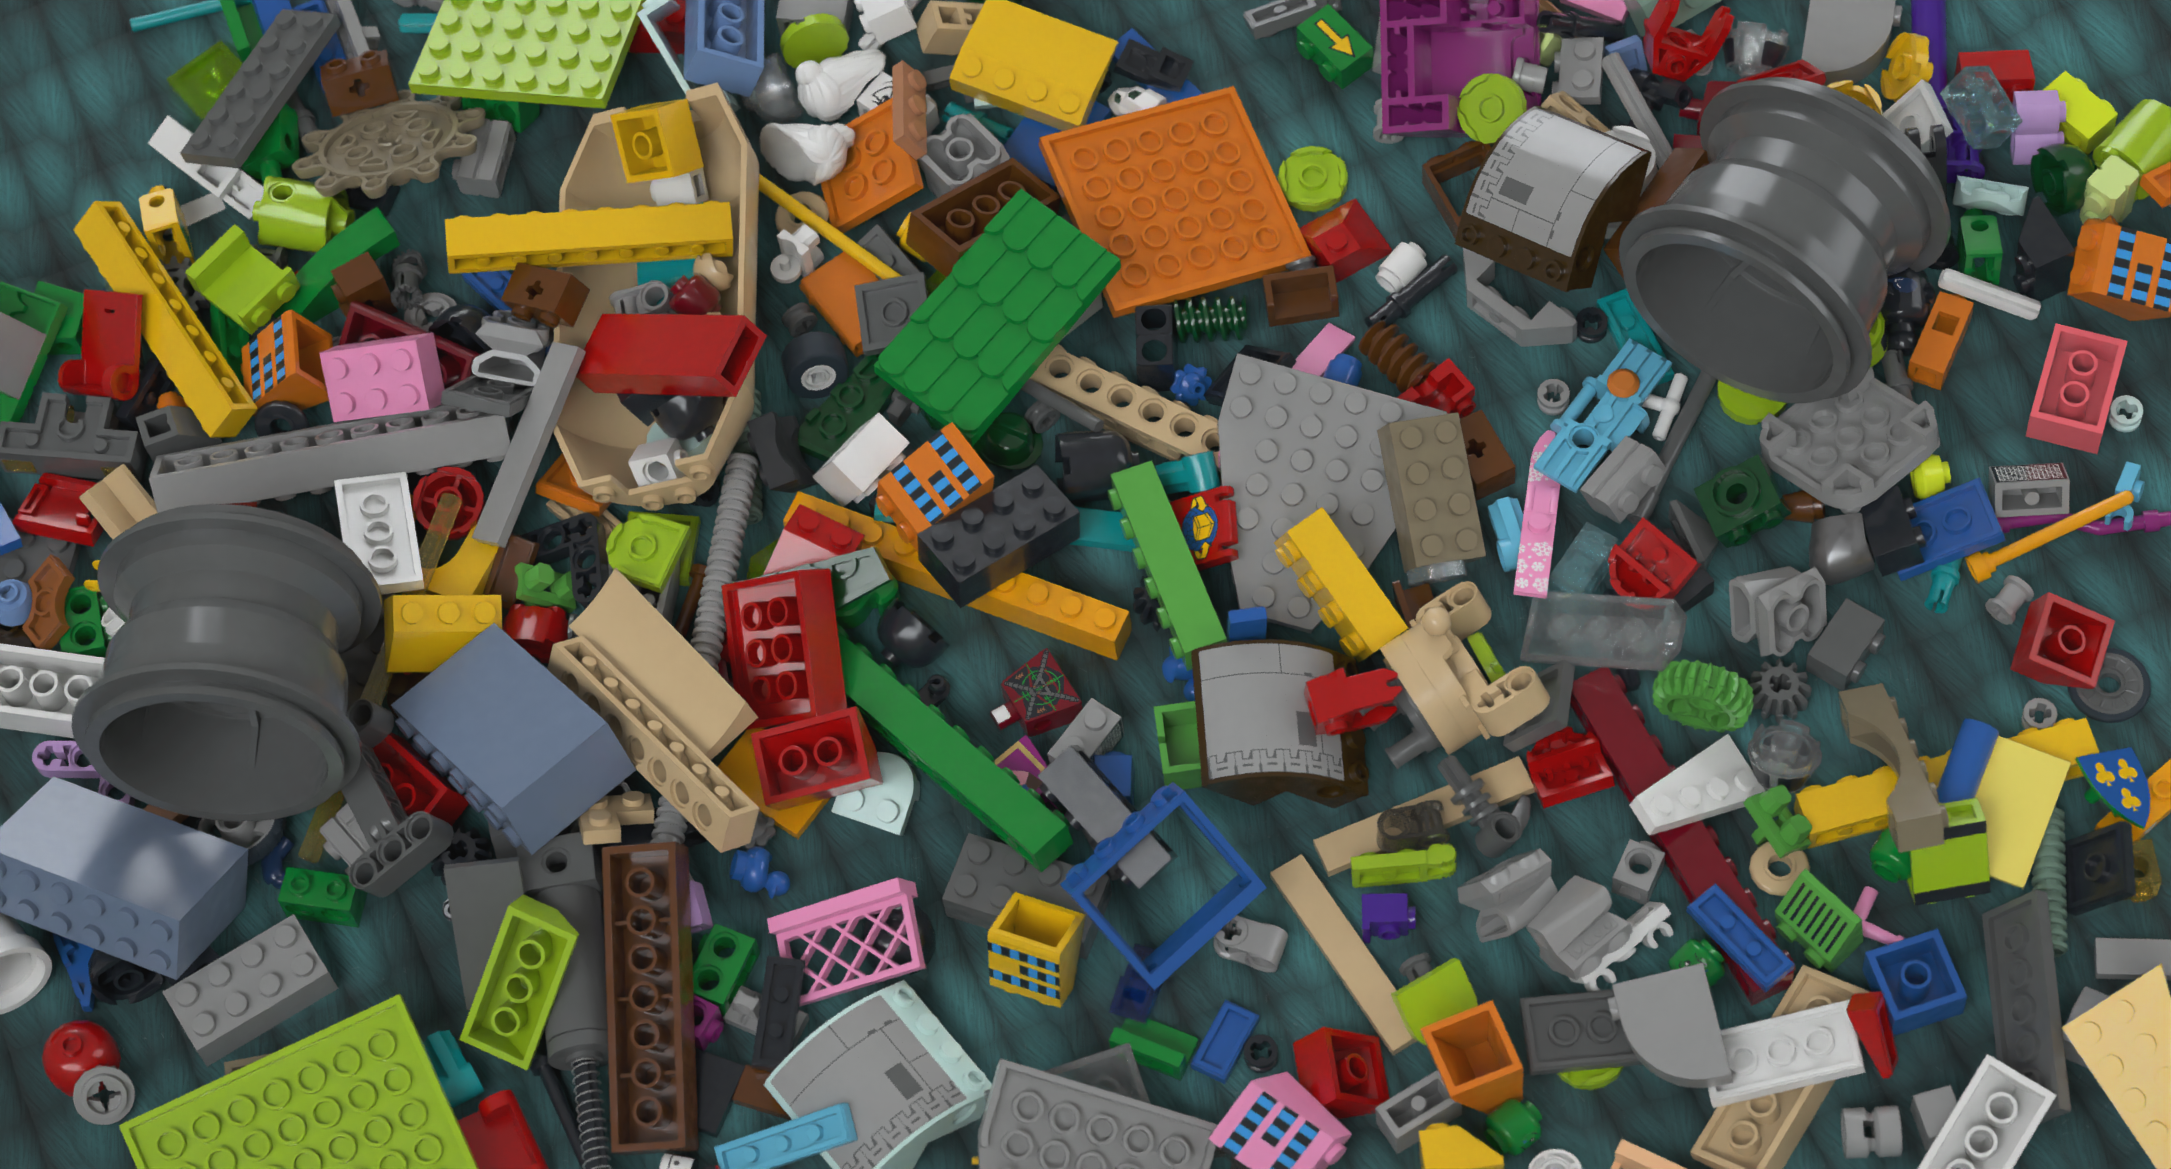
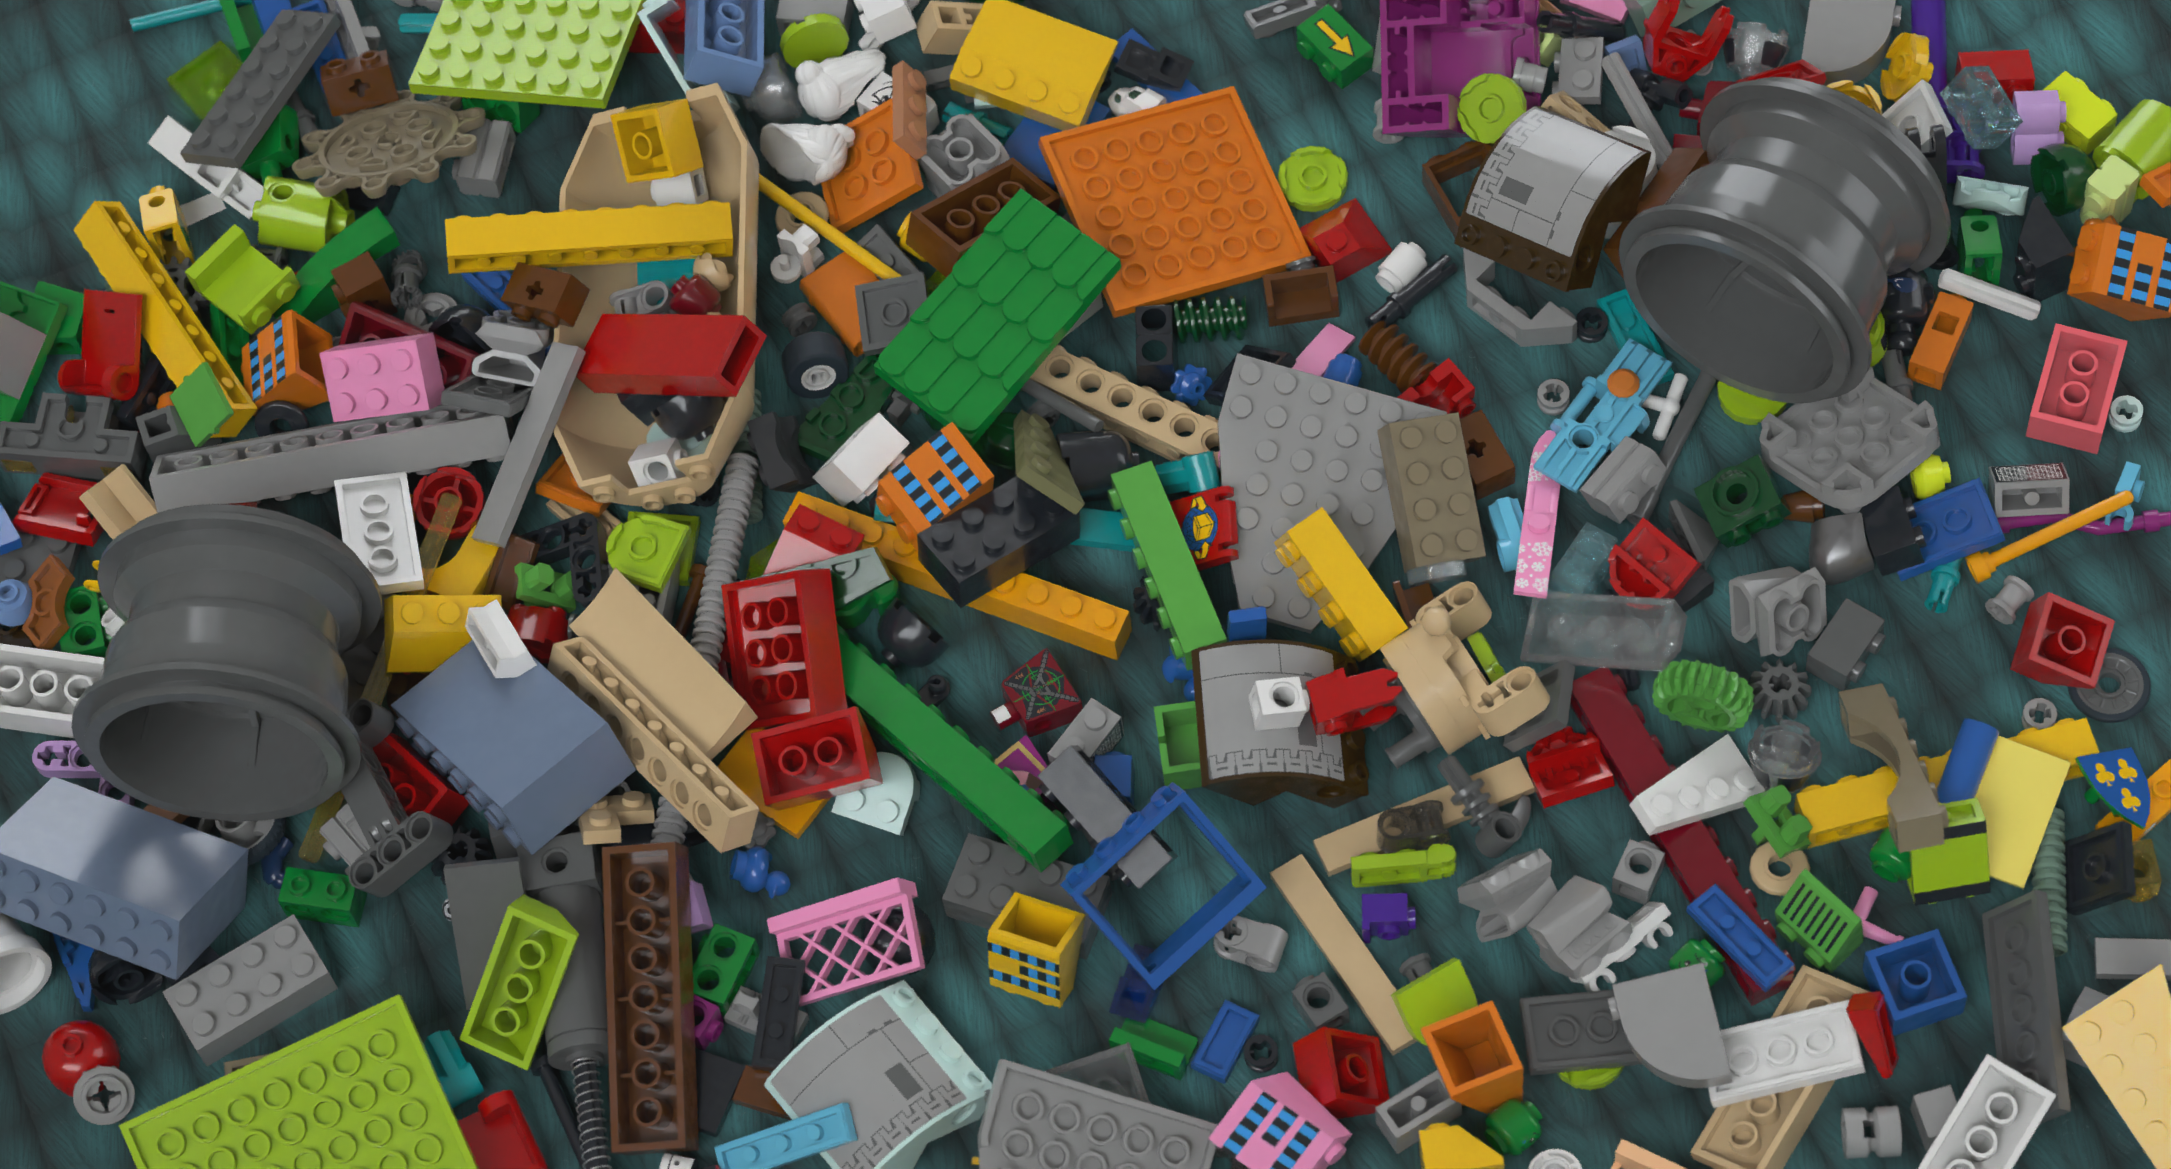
(201, 404): none -> bright green piece
(498, 641): none -> white piece
(1041, 463): none -> olive wing
(1267, 713): none -> white brick
(1332, 1015): none -> dark grey brick

